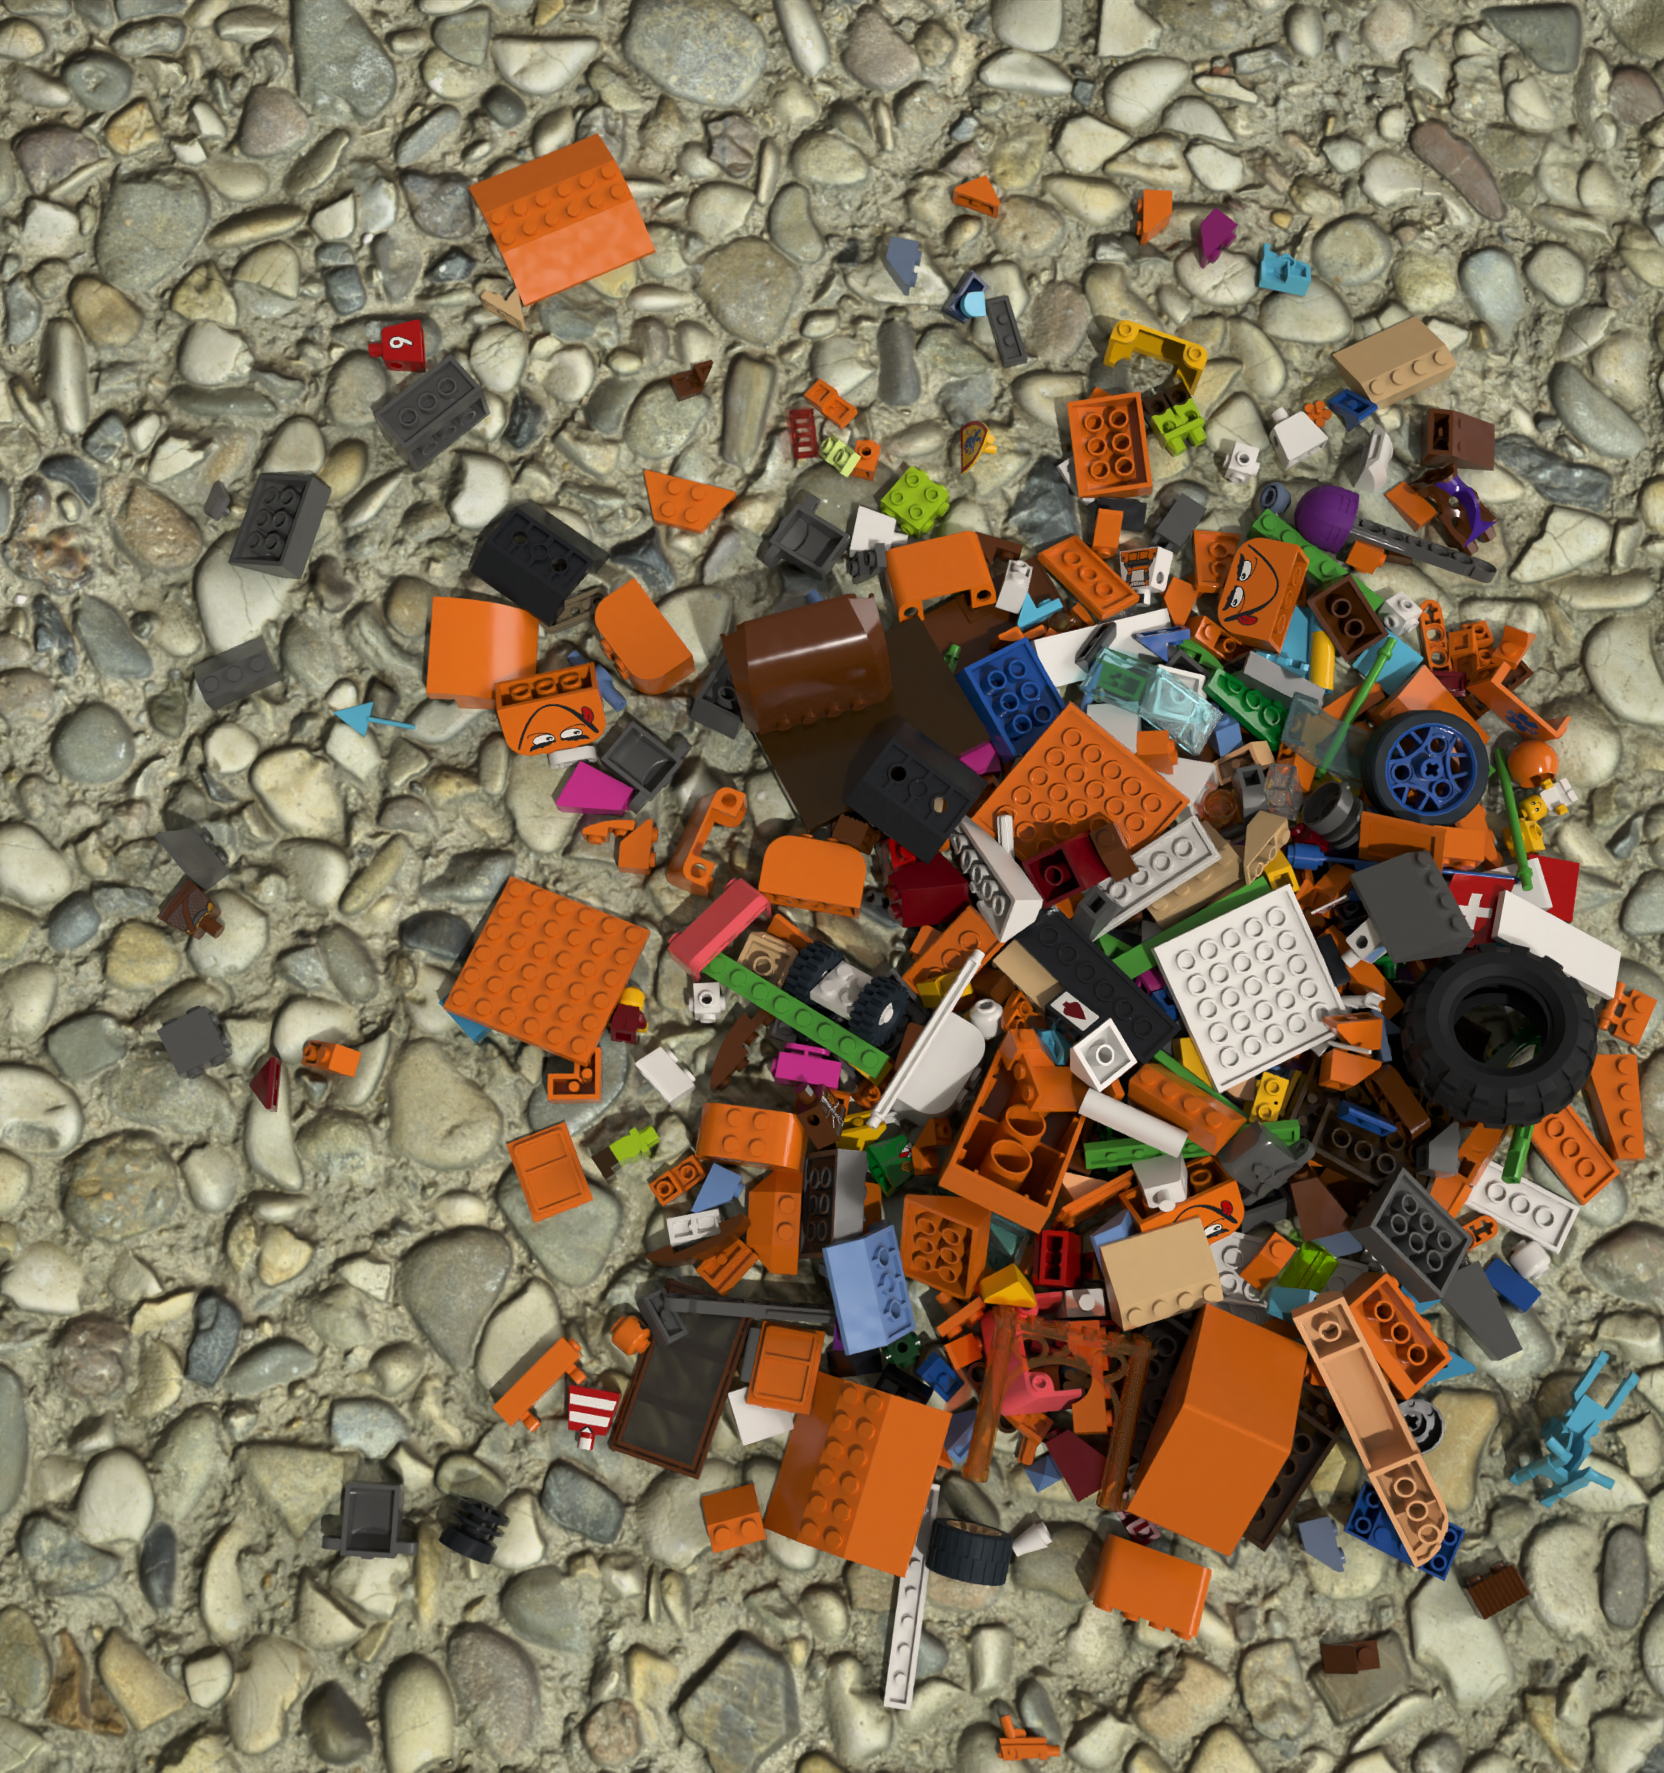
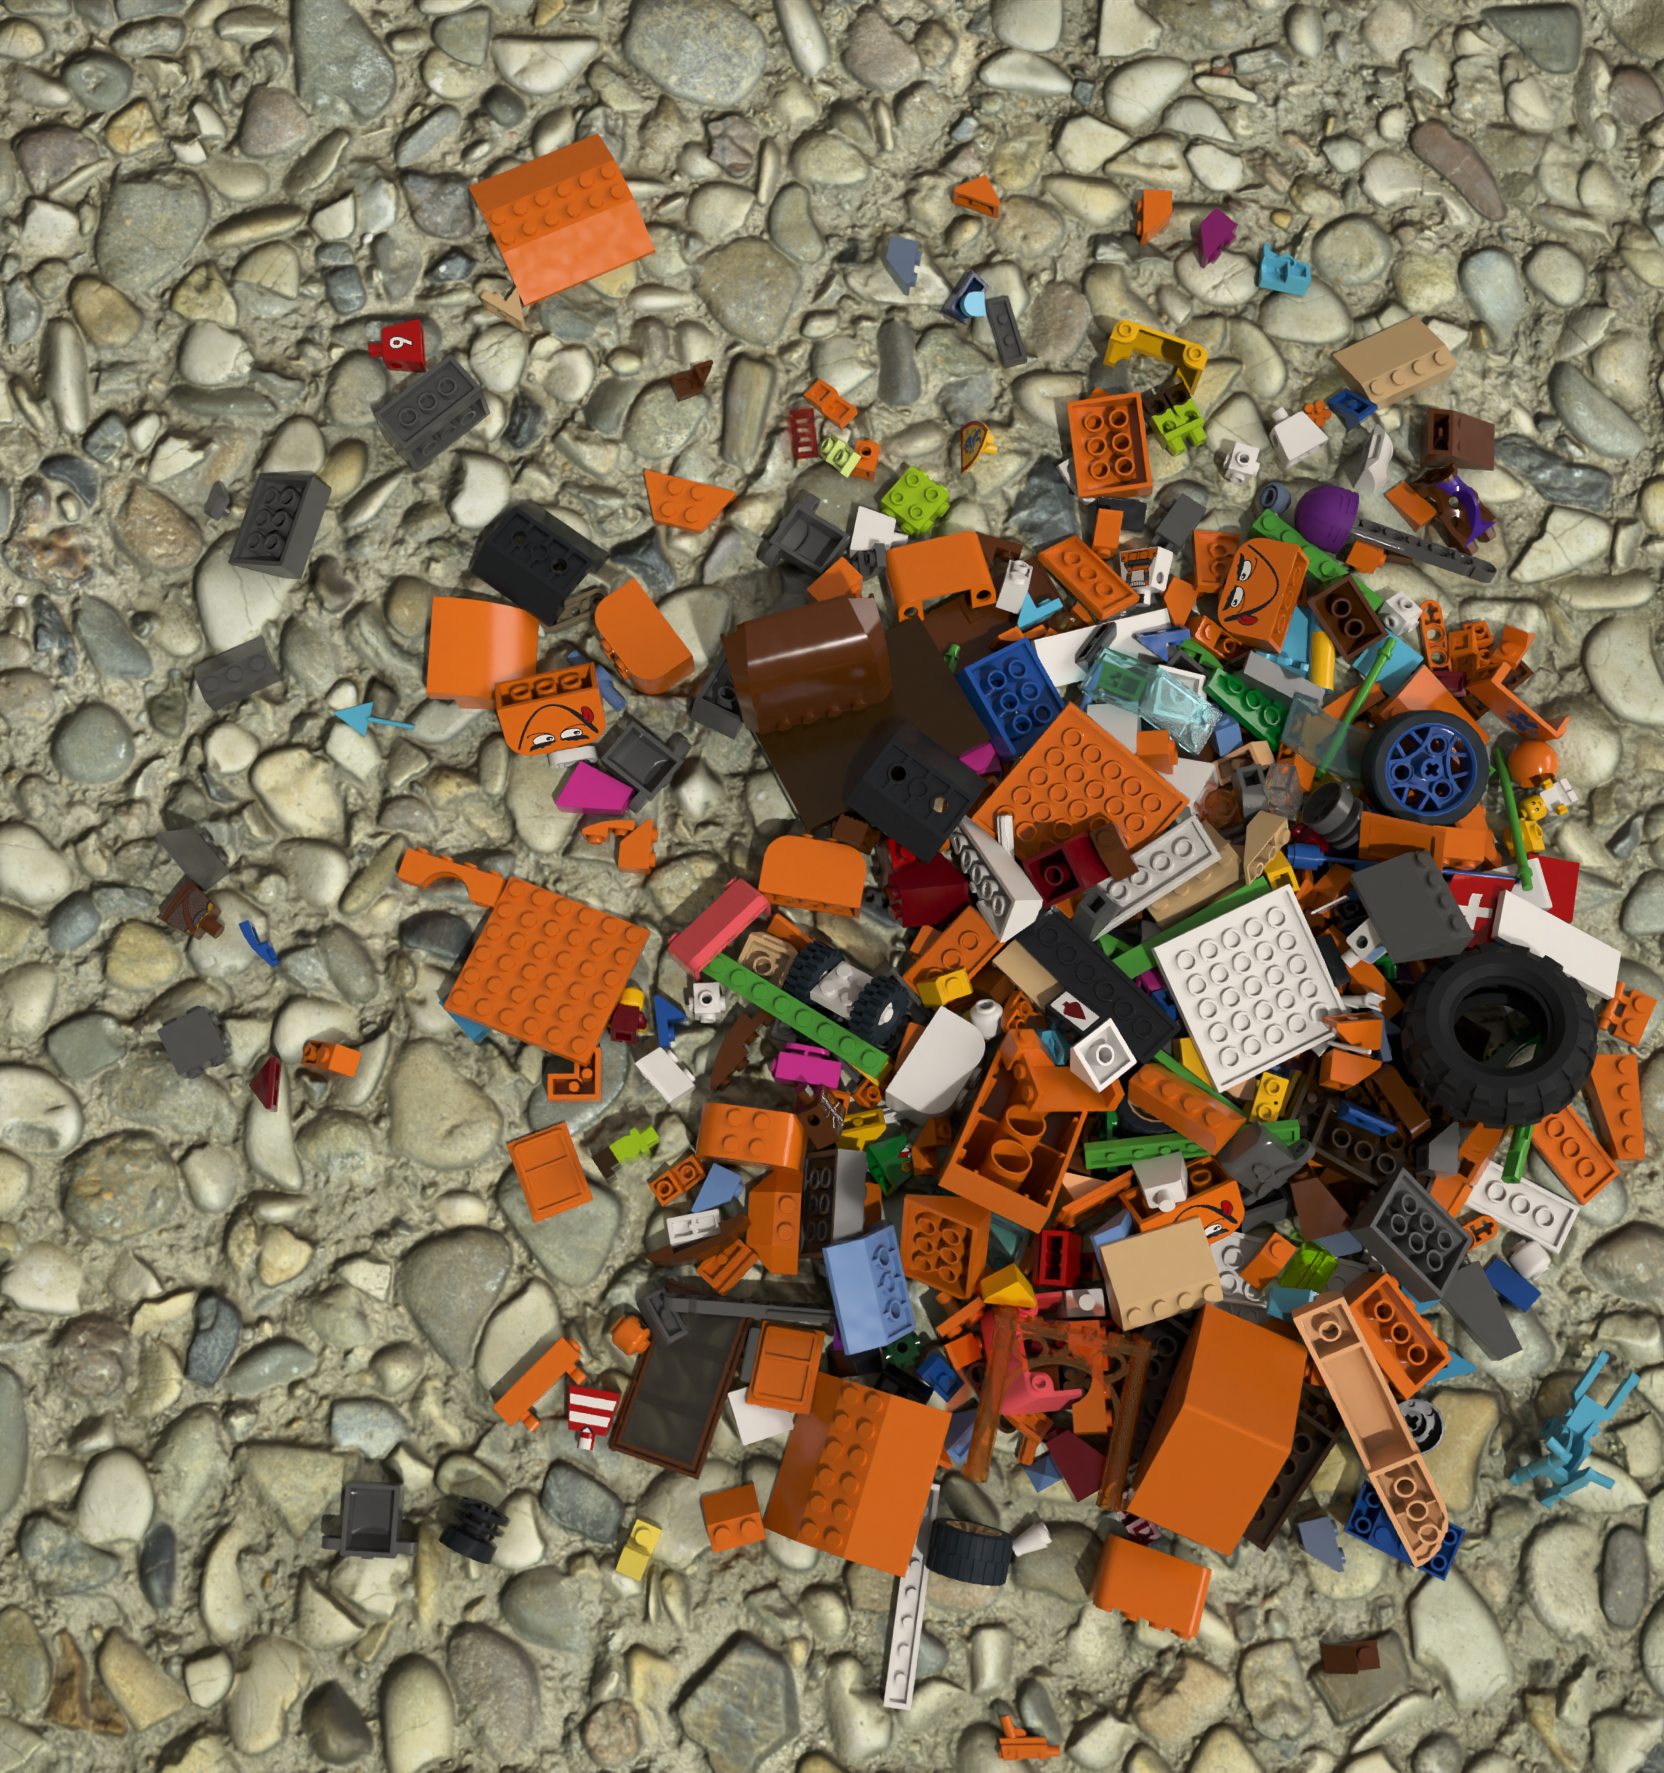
(264, 949): none -> blue slope
(422, 869): none -> orange arch
(638, 1549): none -> light yellow slope
(667, 1014): none -> blue slope
(722, 807): orange windscreen -> none
(836, 581): none -> orange brick
(924, 1040): white piece -> none
(1133, 1122): white brick -> none
(1495, 1589): reddish brown brick -> none

